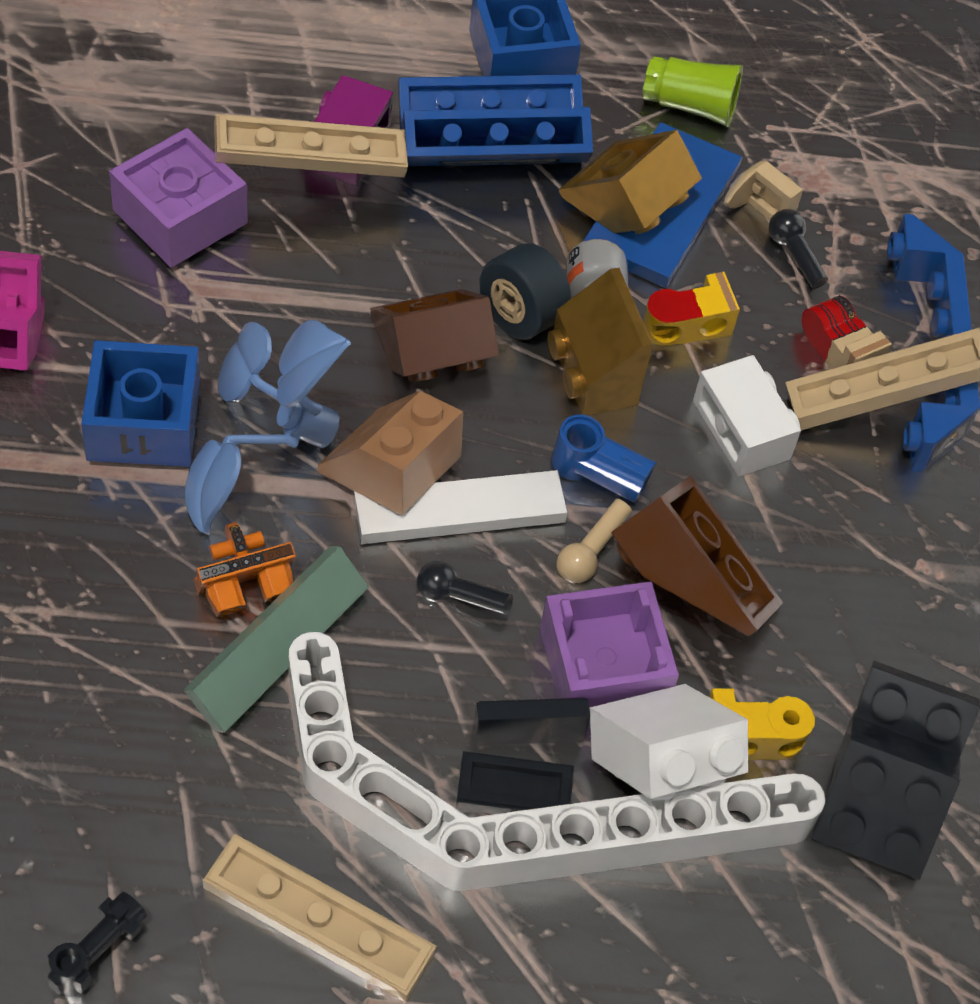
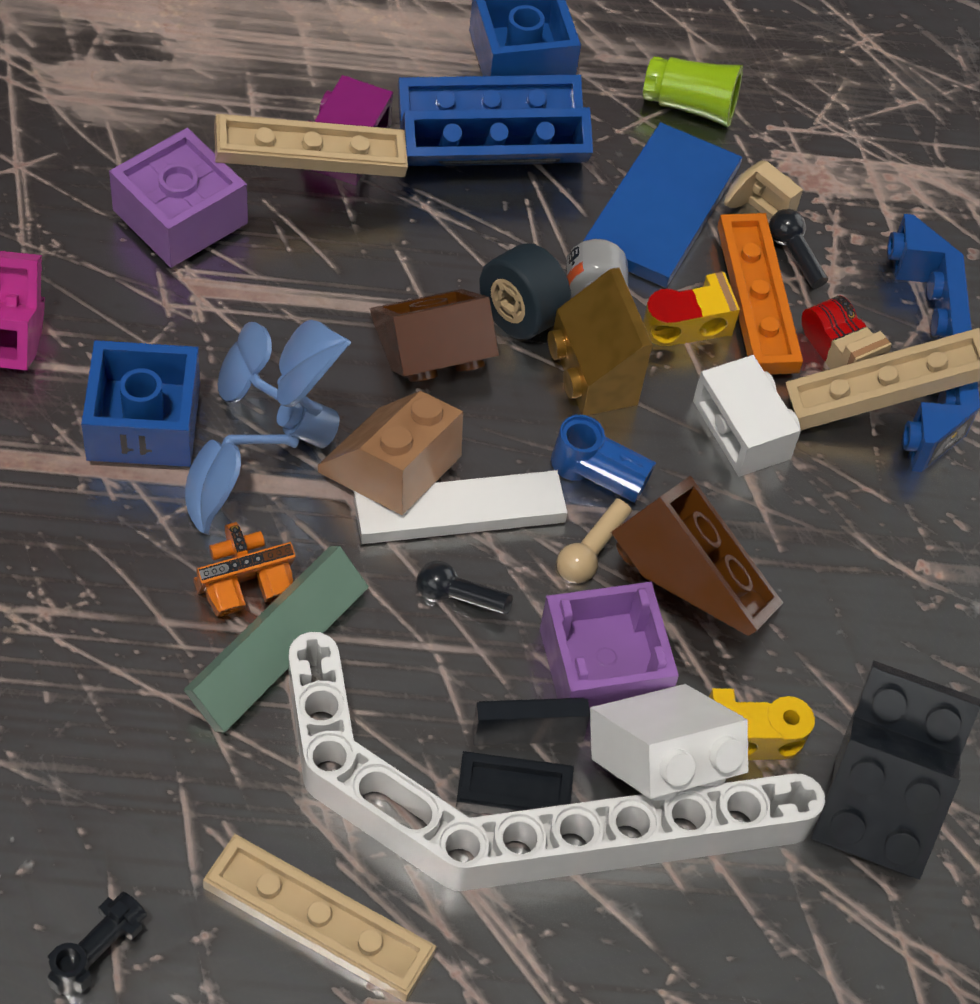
(634, 182): pearl gold slope -> none
(759, 292): none -> orange plate

